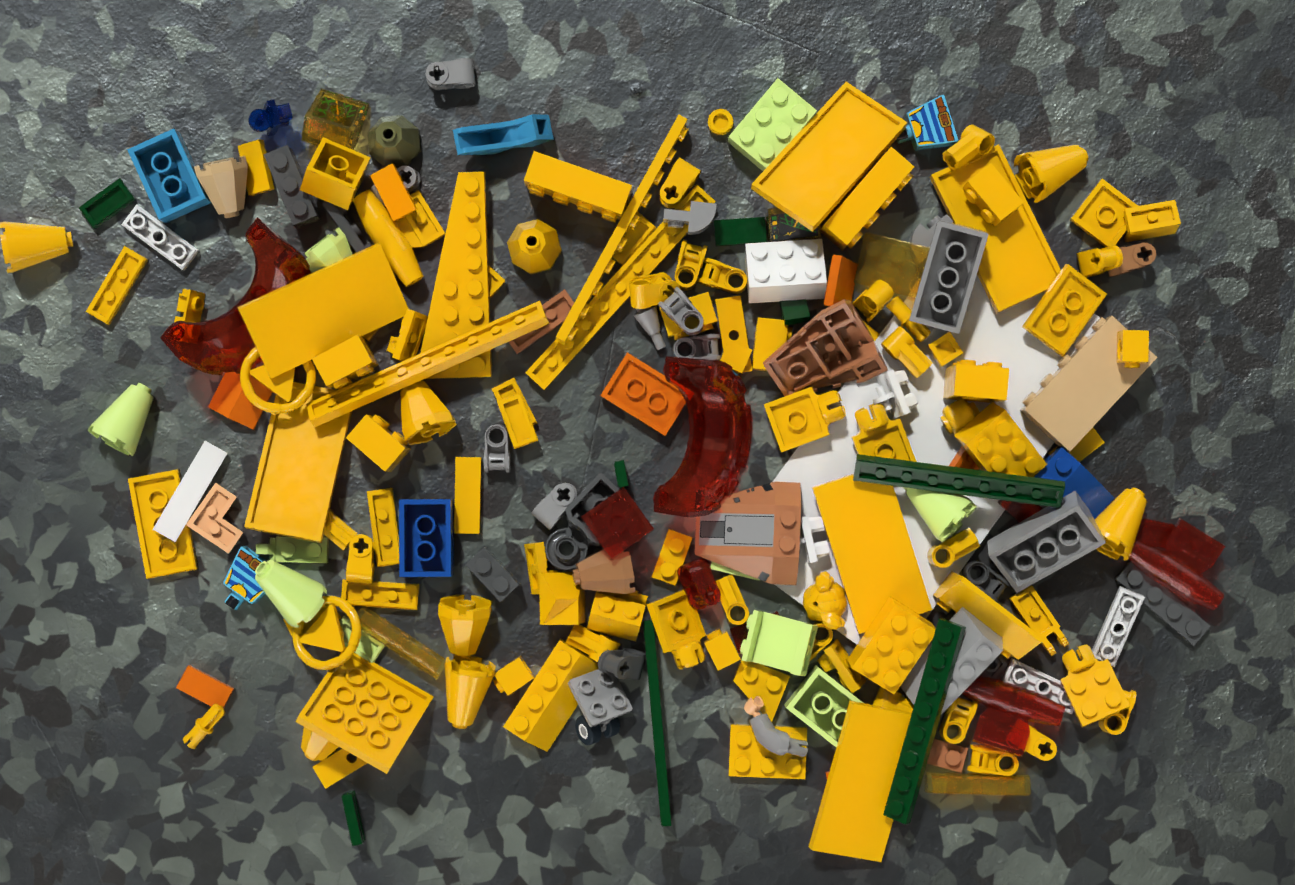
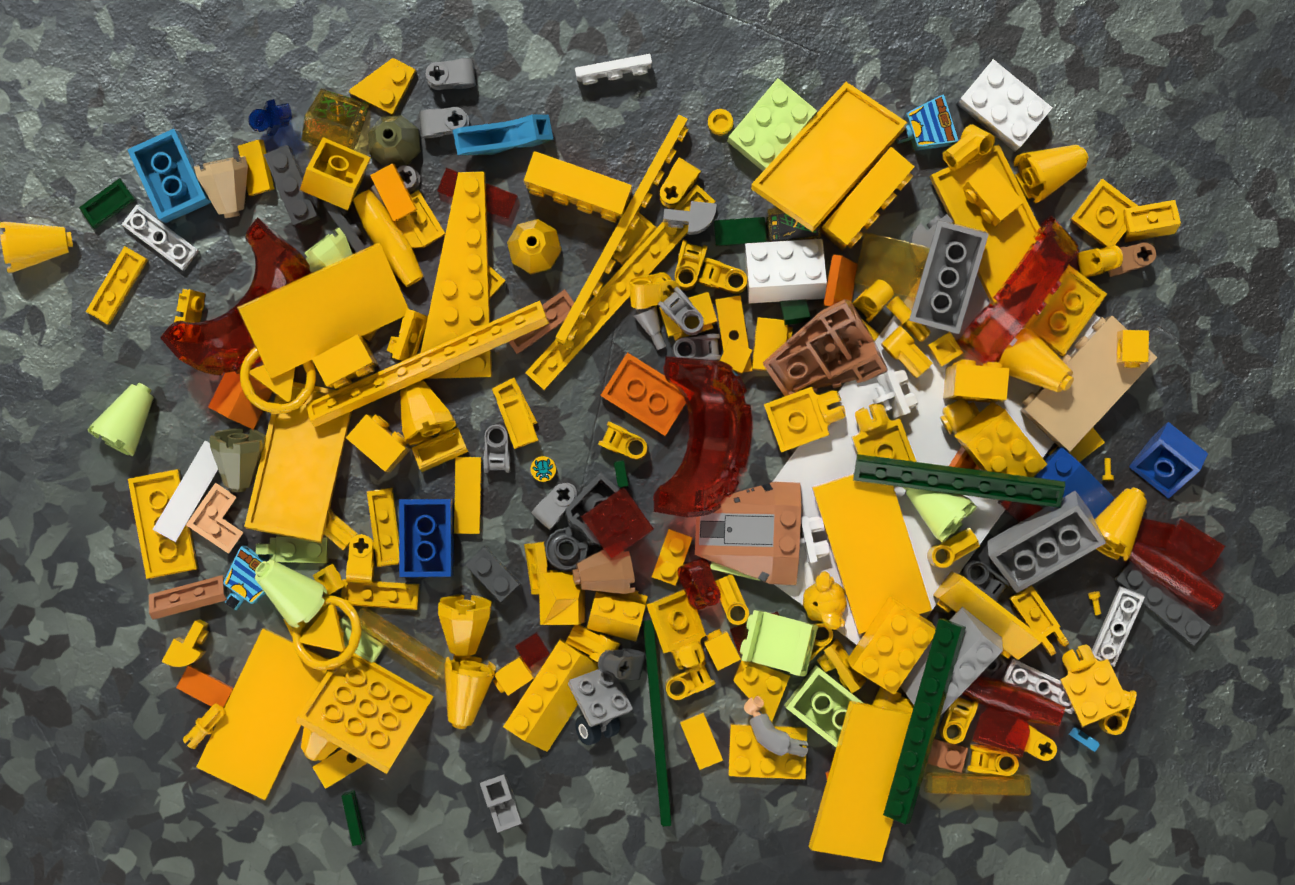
(185, 651): none -> yellow brick
(187, 597): none -> nougat plate
(237, 456): none -> olive cone
(261, 716): none -> yellow tile
(330, 579): none -> yellow plate
(385, 86): none -> yellow wing
(438, 121): none -> light grey piece
(439, 449): none -> yellow tile
(497, 200): none -> clear red tile
(501, 803): none -> light grey brick
(532, 649): none -> clear red plate
(543, 468): none -> tile
(614, 69): none -> white tile
(622, 441): none -> yellow piece
(690, 680): none -> yellow piece
(701, 741): none -> yellow tile
(1004, 105): none -> white brick
(1021, 293): none -> clear red windscreen
(1036, 362): none -> yellow cone
(1083, 738): none -> dark azure tile
(1094, 596): none -> yellow piece
(1107, 477): none -> yellow piece
(1169, 460): none -> blue slope

